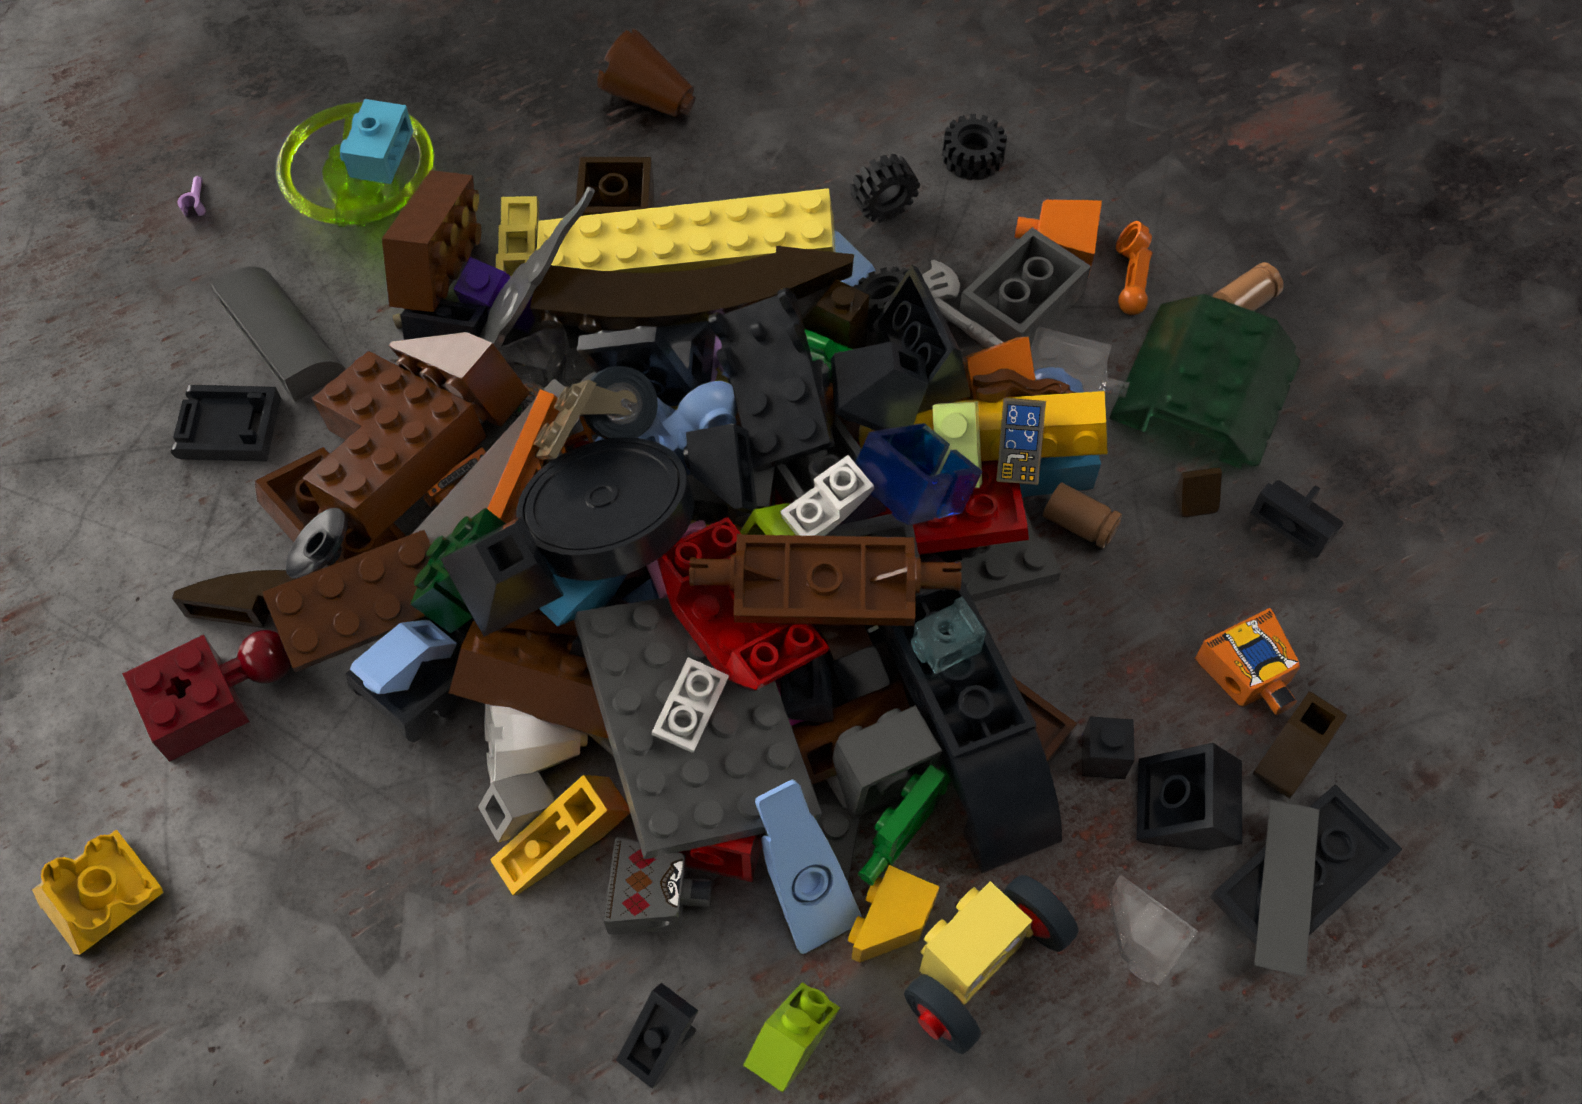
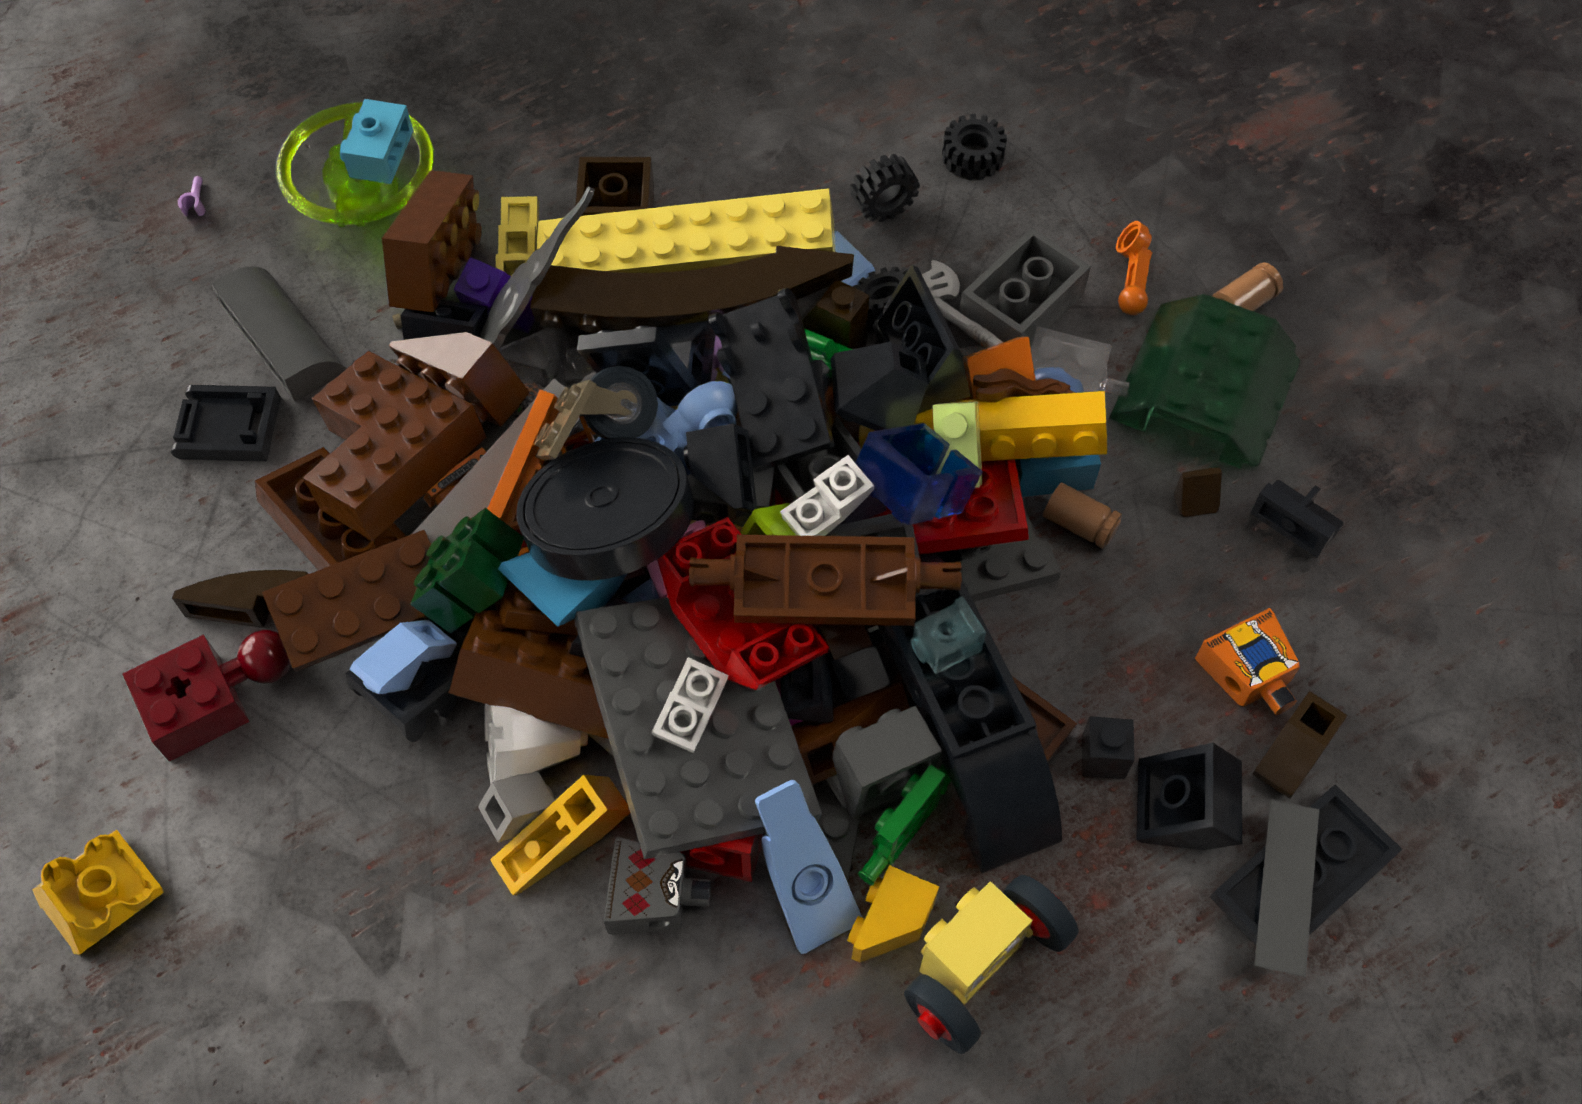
(317, 543): black dish -> none
(502, 576): black slope -> none
(644, 76): reddish brown cone -> none
(658, 1035): black slope -> none
(791, 1036): lime slope -> none
(1021, 441): tile -> none
(1067, 223): orange torso -> none
(1147, 932): clear slope -> none

